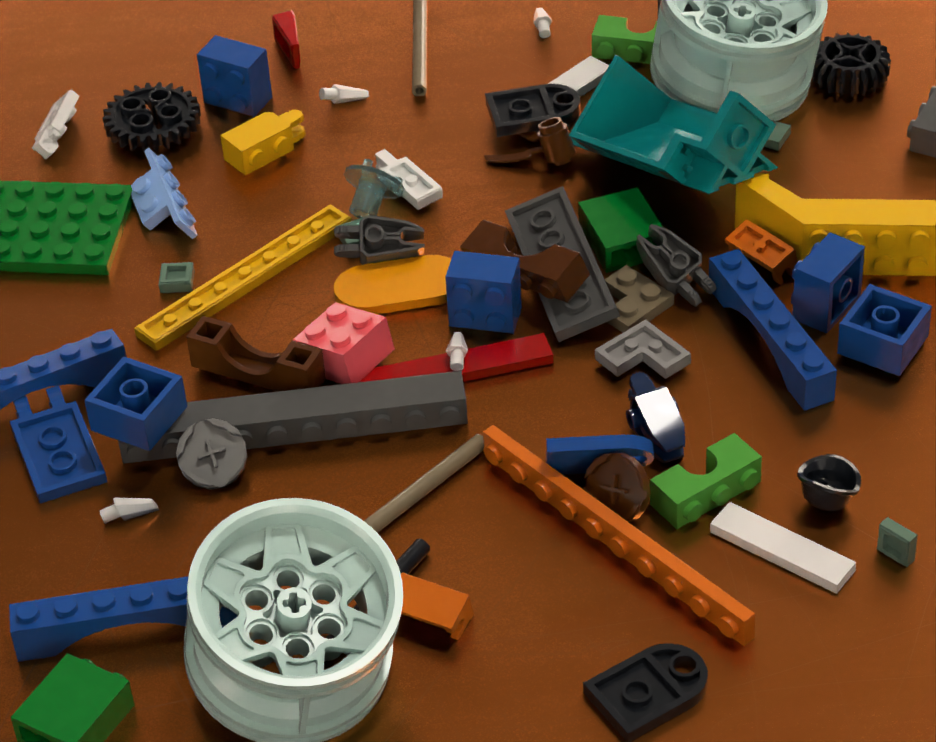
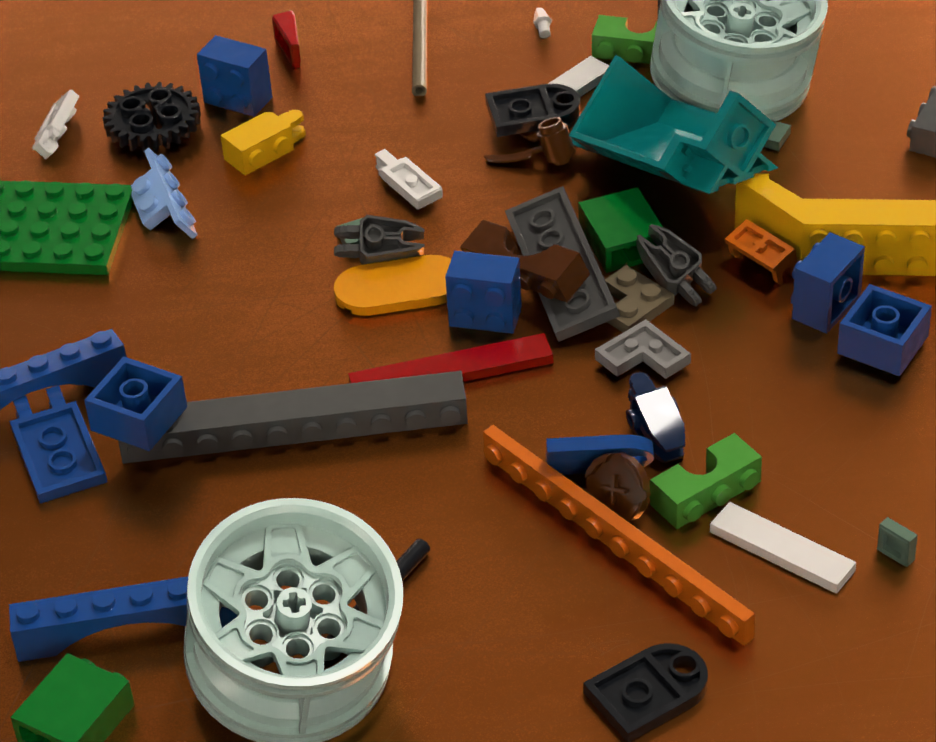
(128, 508): white bar -> none
(176, 277): sand green tile -> none
(211, 454): light grey tile -> none
(221, 350): reddish brown arch -> none
(240, 278): yellow tile -> none
(342, 94): white bar -> none
(350, 342): coral brick -> none
(371, 188): clear light blue piece -> none
(426, 483): dark tan piece -> none
(436, 605): orange hinge -> none
(457, 351): white bar -> none
(801, 362): blue arch -> none
(829, 481): black helmet -> none
(851, 64): black gear -> none

